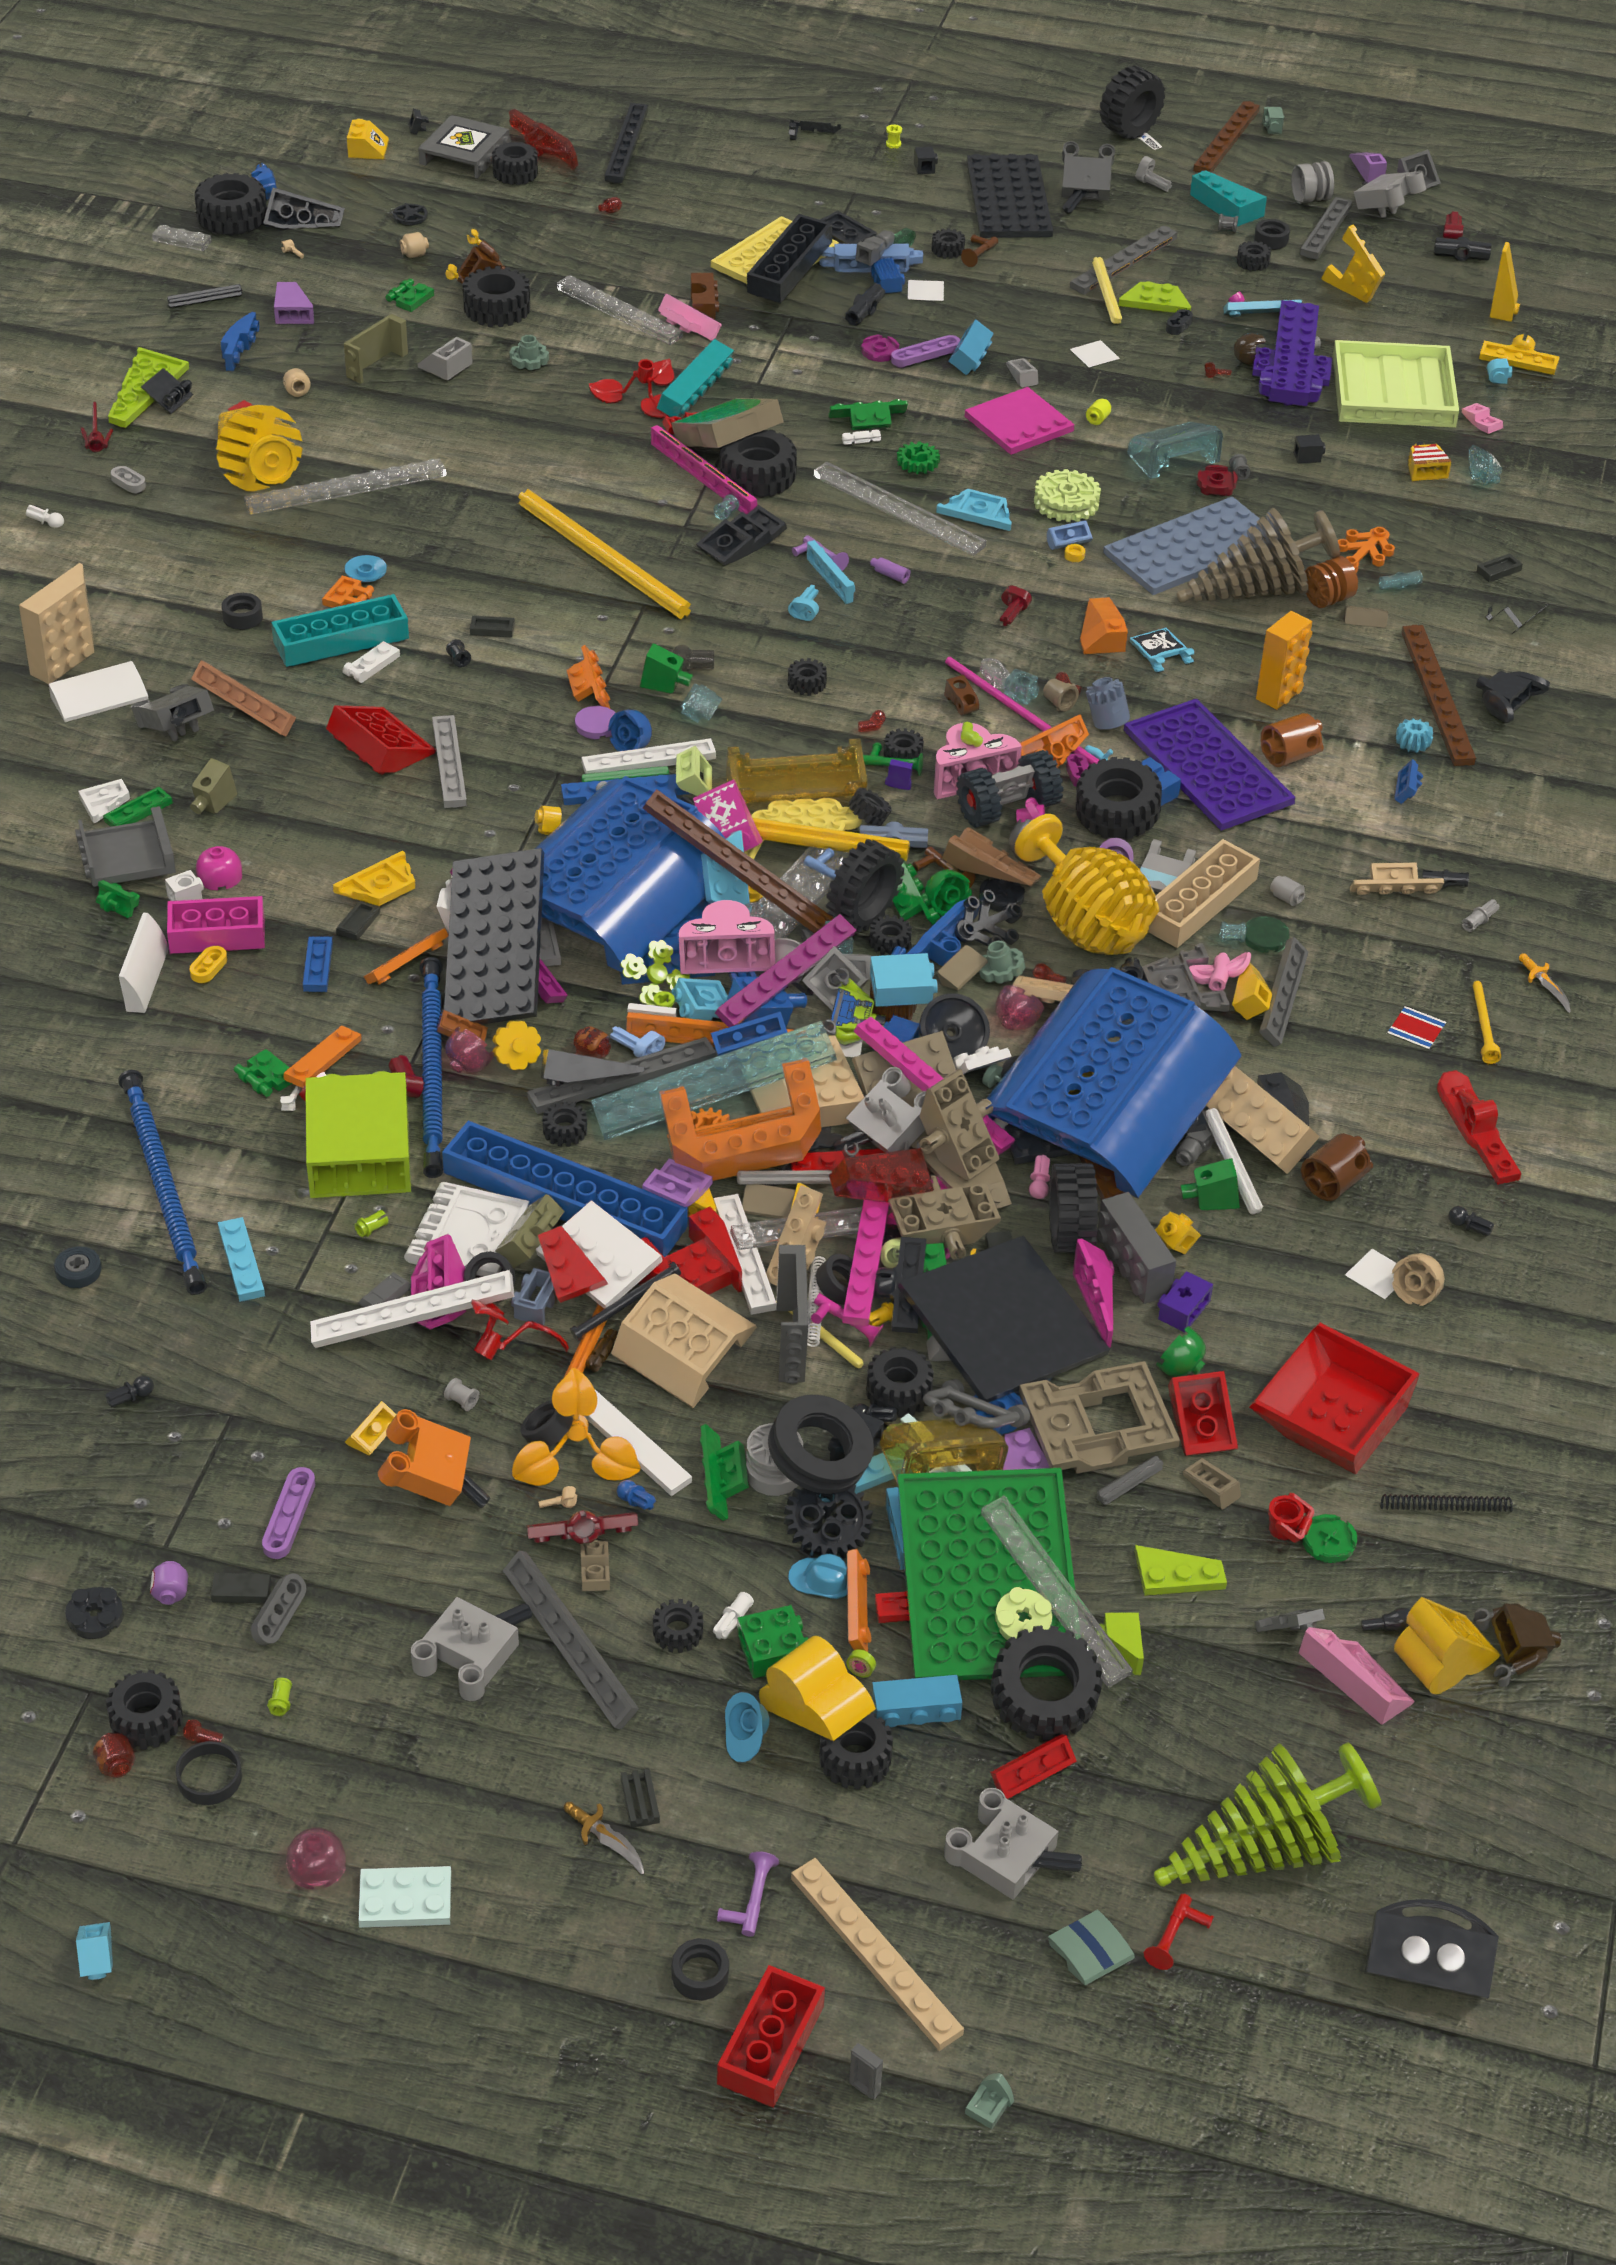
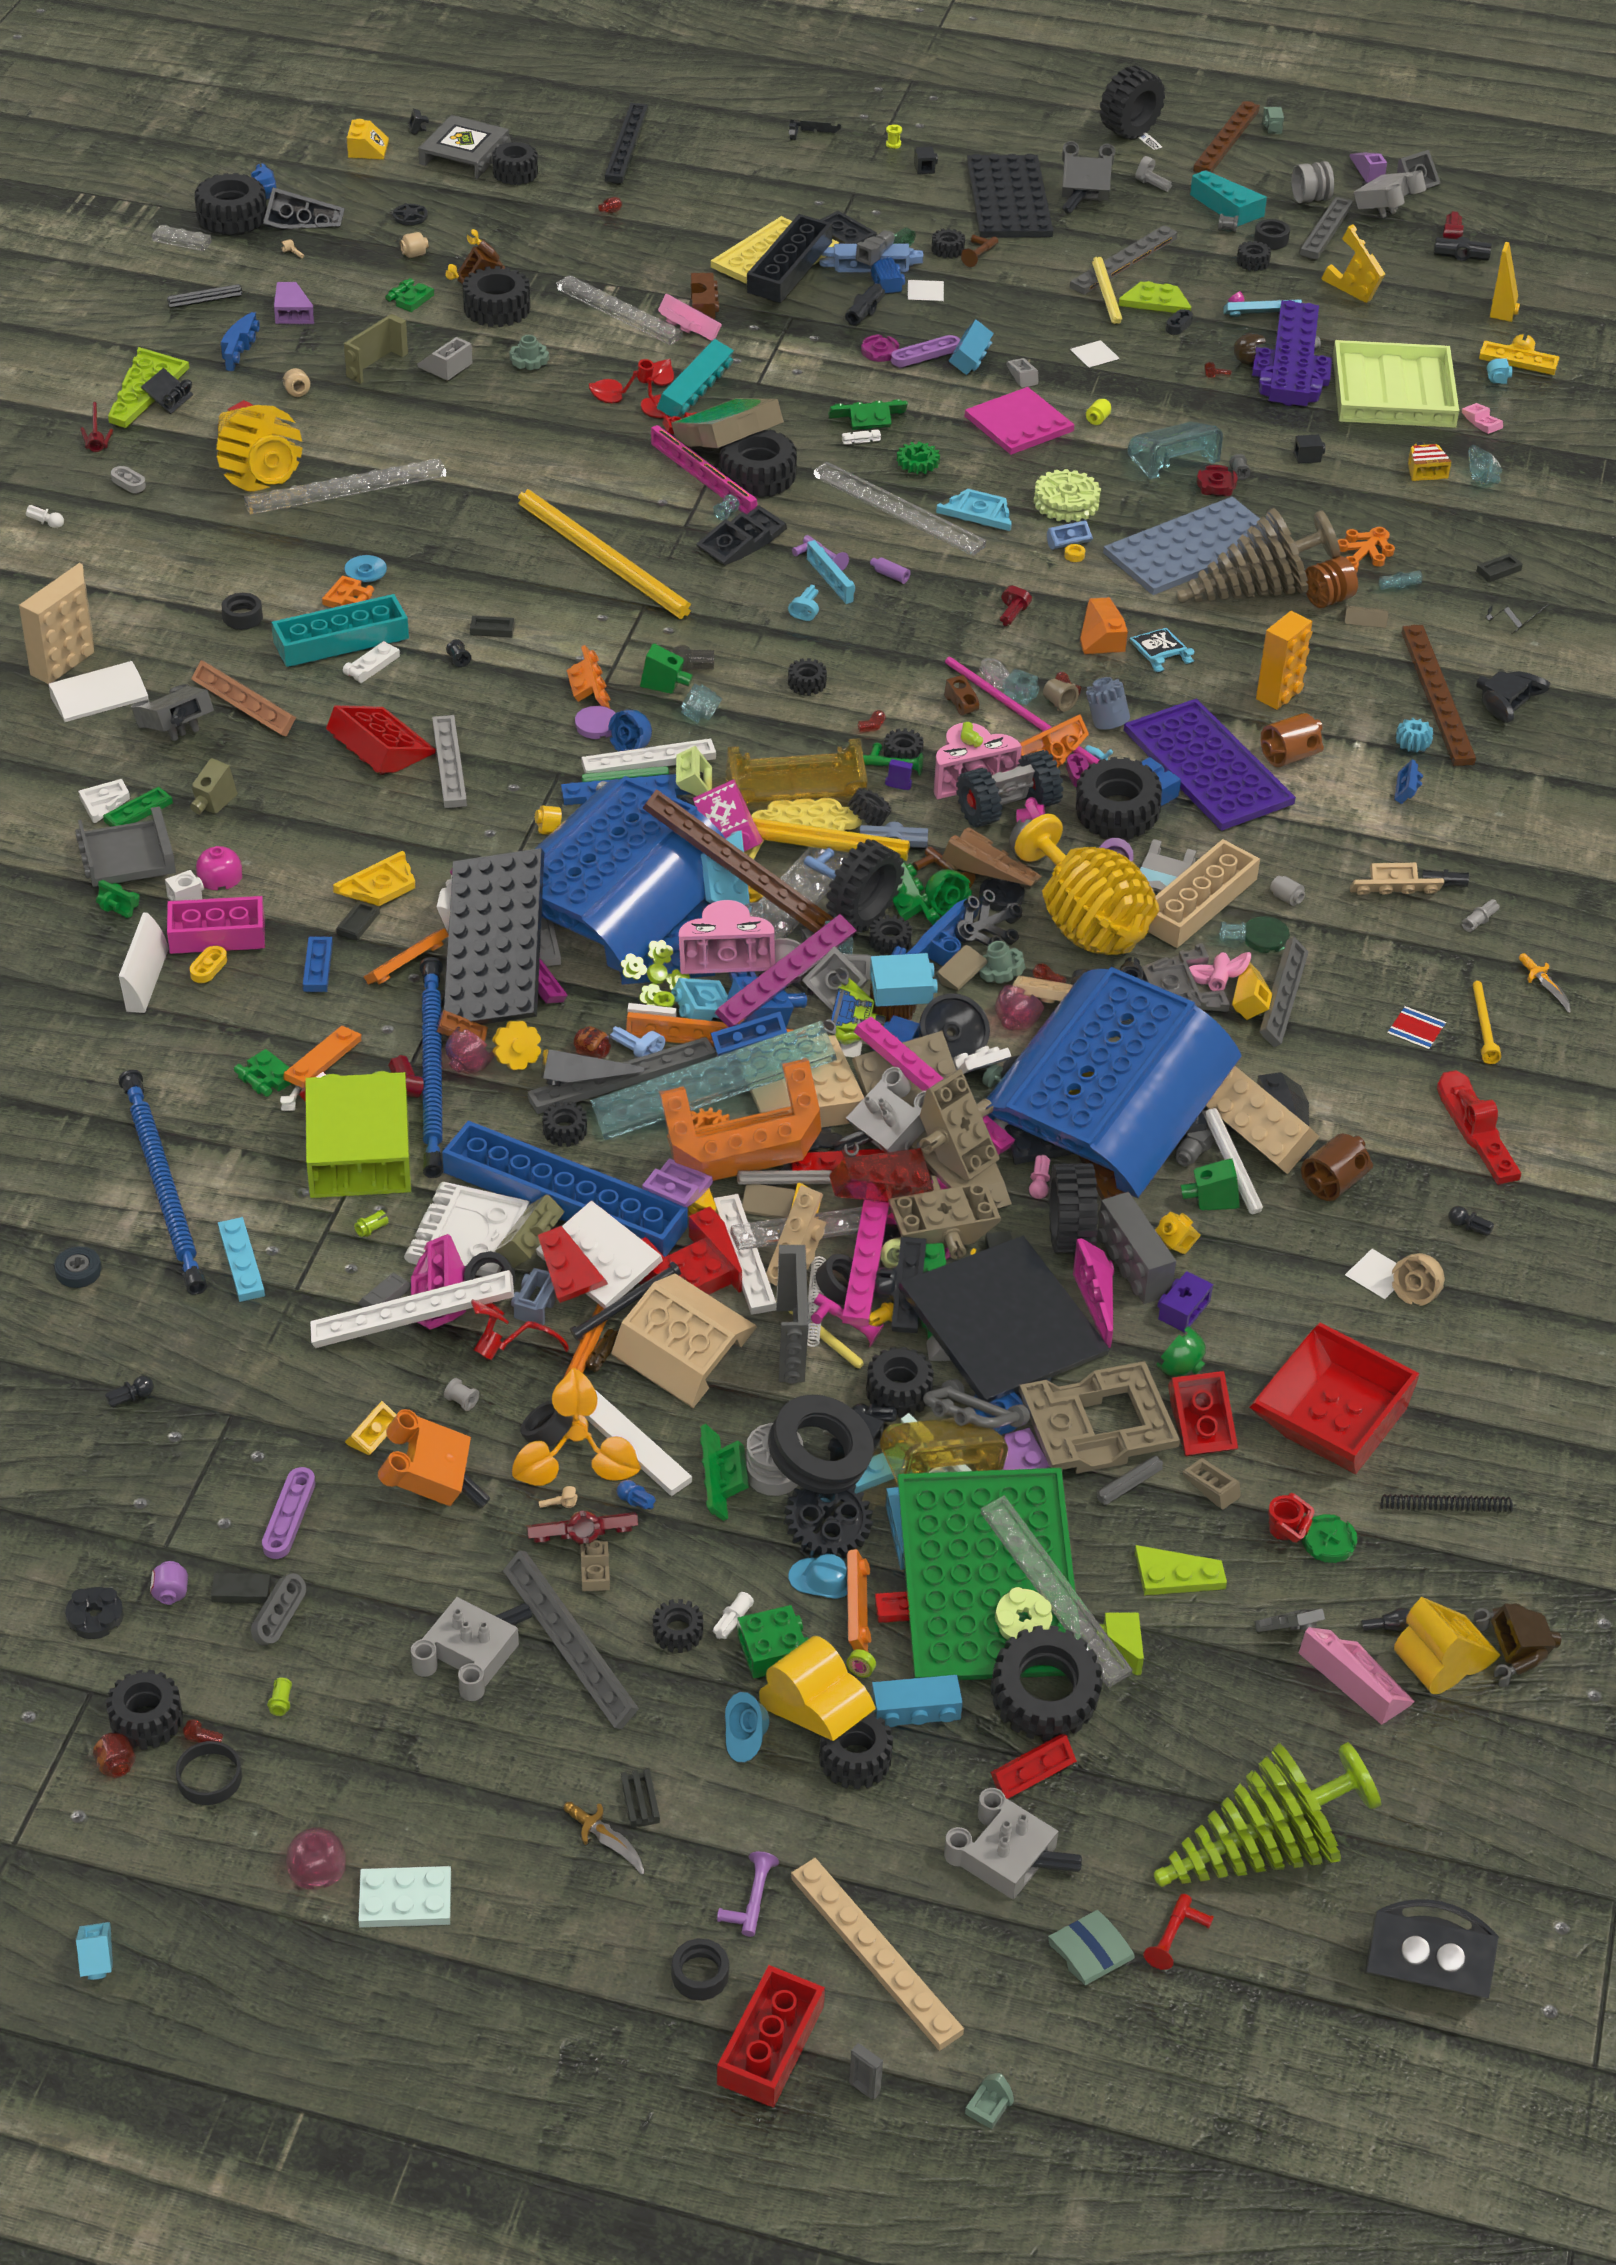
(543, 138): clear red piece -> none

